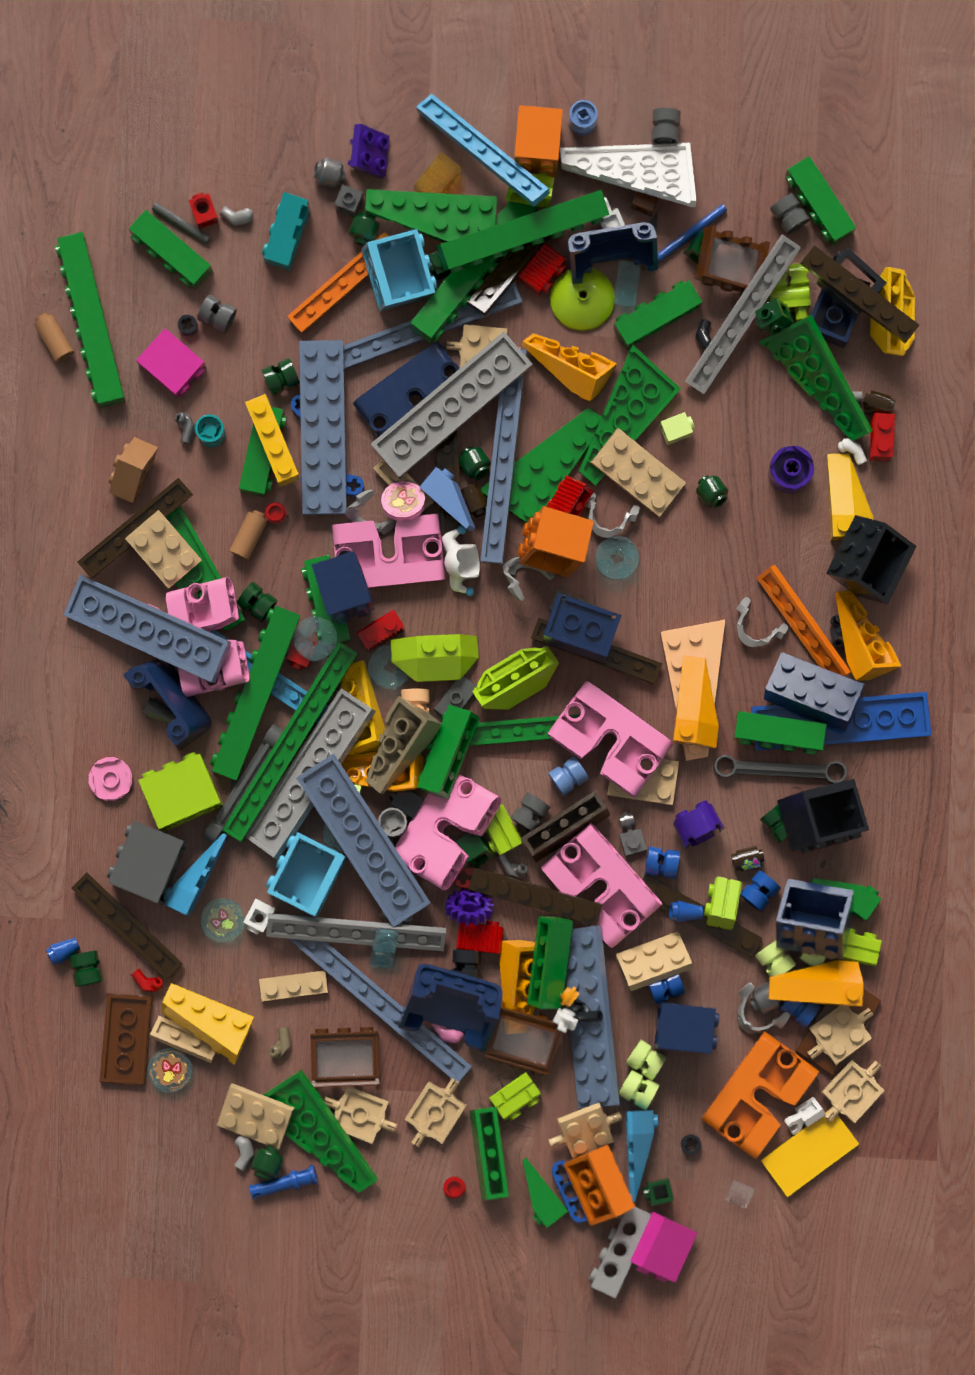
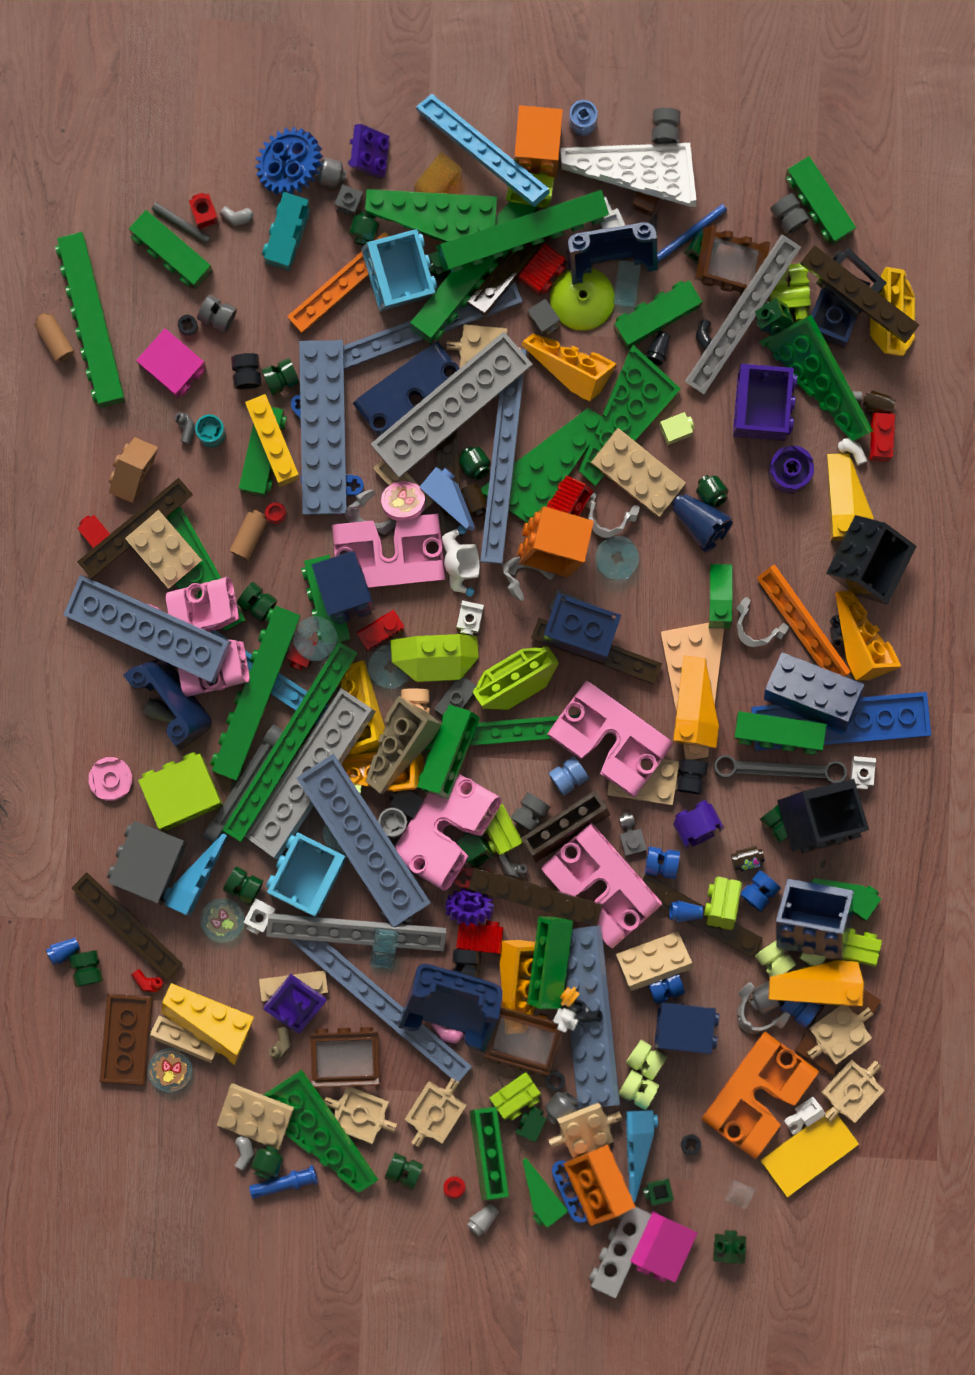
(92, 530): none -> red brick
(242, 885): none -> dark green wheel
(246, 371): none -> black wheel
(289, 161): none -> blue gear
(294, 1003): none -> dark purple plate
(395, 1170): none -> dark green wheel
(476, 611): none -> white brick
(482, 1220): none -> light grey cone
(531, 1124): none -> dark green brick
(544, 318): none -> dark grey brick
(552, 1087): none -> black bush
(560, 1105): none -> flat silver head
(659, 348): none -> black cone
(691, 776): none -> black wheel
(702, 521): none -> dark blue cone
(720, 596): none -> green slope
(729, 1247): none -> dark green brick
(764, 402): none -> dark purple container
(859, 763): none -> white brick

